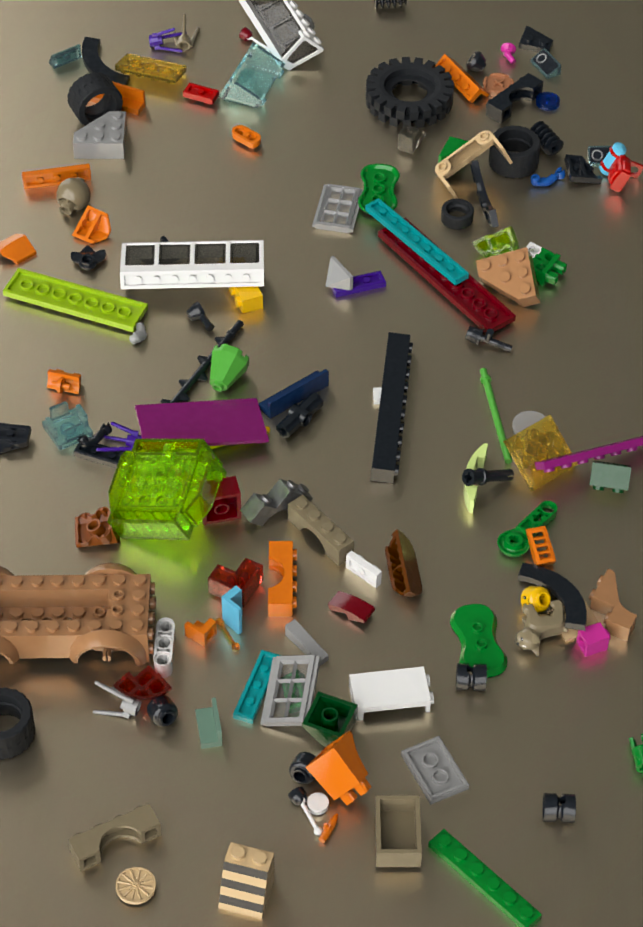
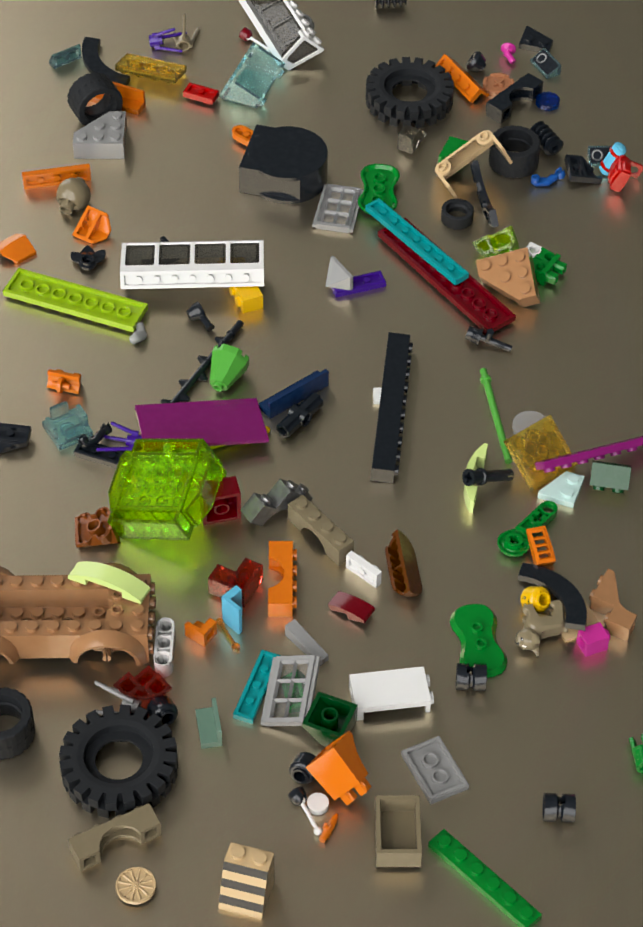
(106, 794): none -> black tyre
(111, 577): none -> yellowish green slope
(284, 164): none -> black brick
(563, 489): none -> light aqua wing

